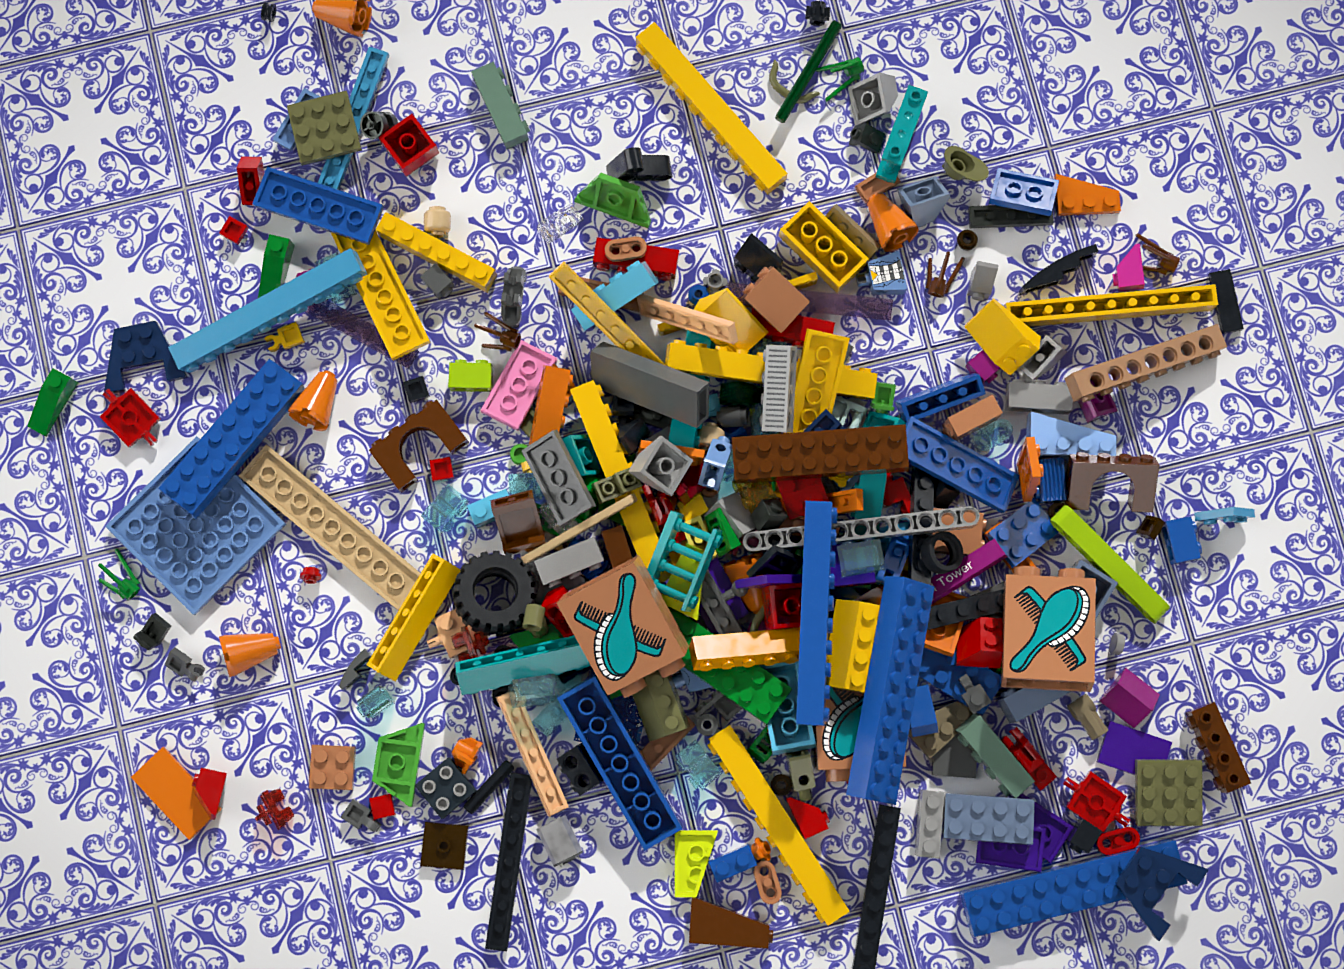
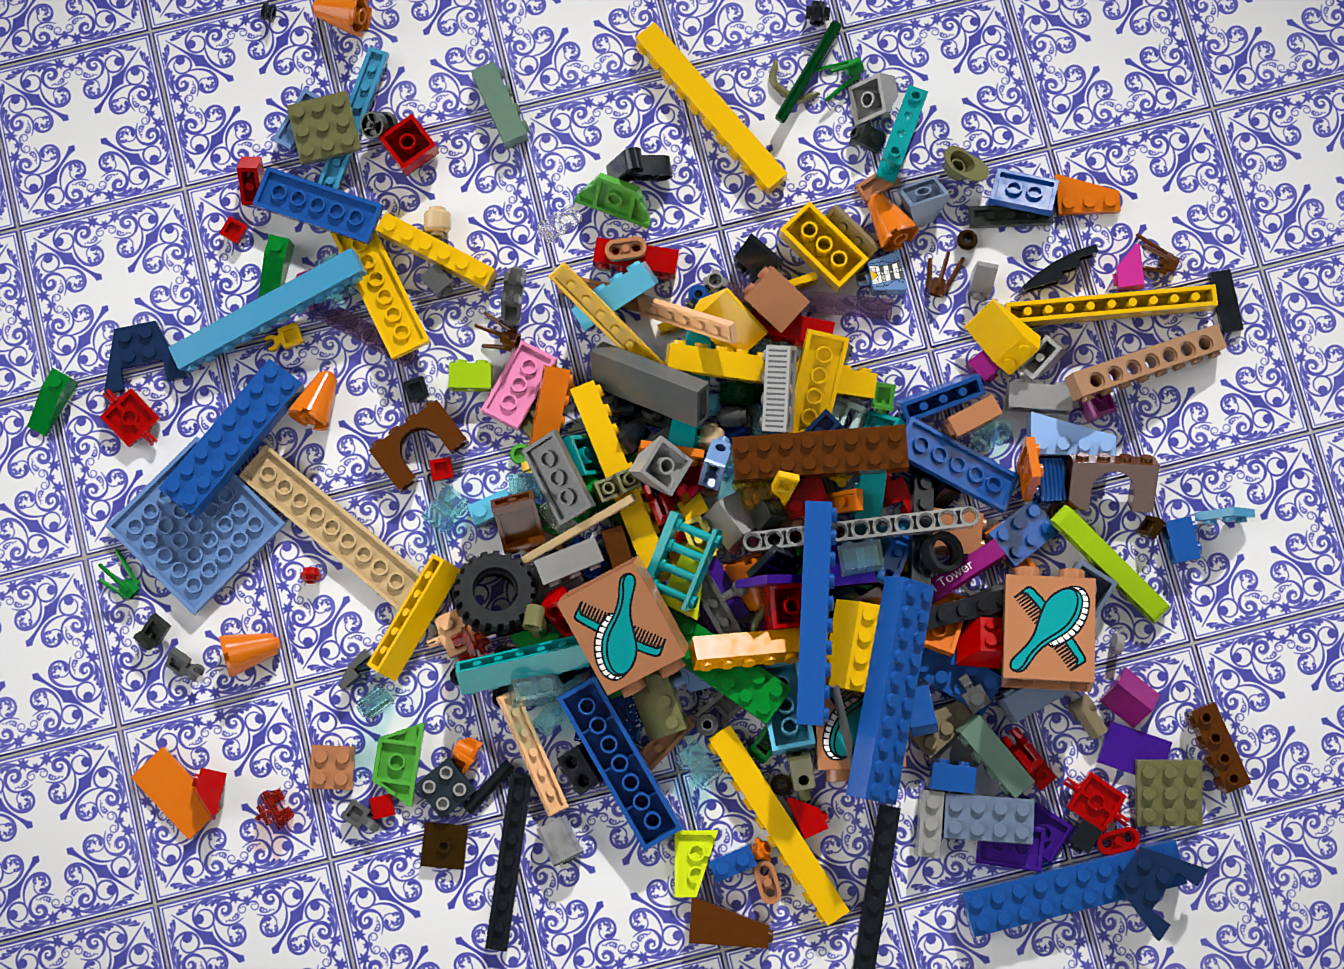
(730, 539): green slope -> none
(784, 485): none -> yellow tile
(843, 722): none -> dark grey bar
(952, 777): none -> blue brick

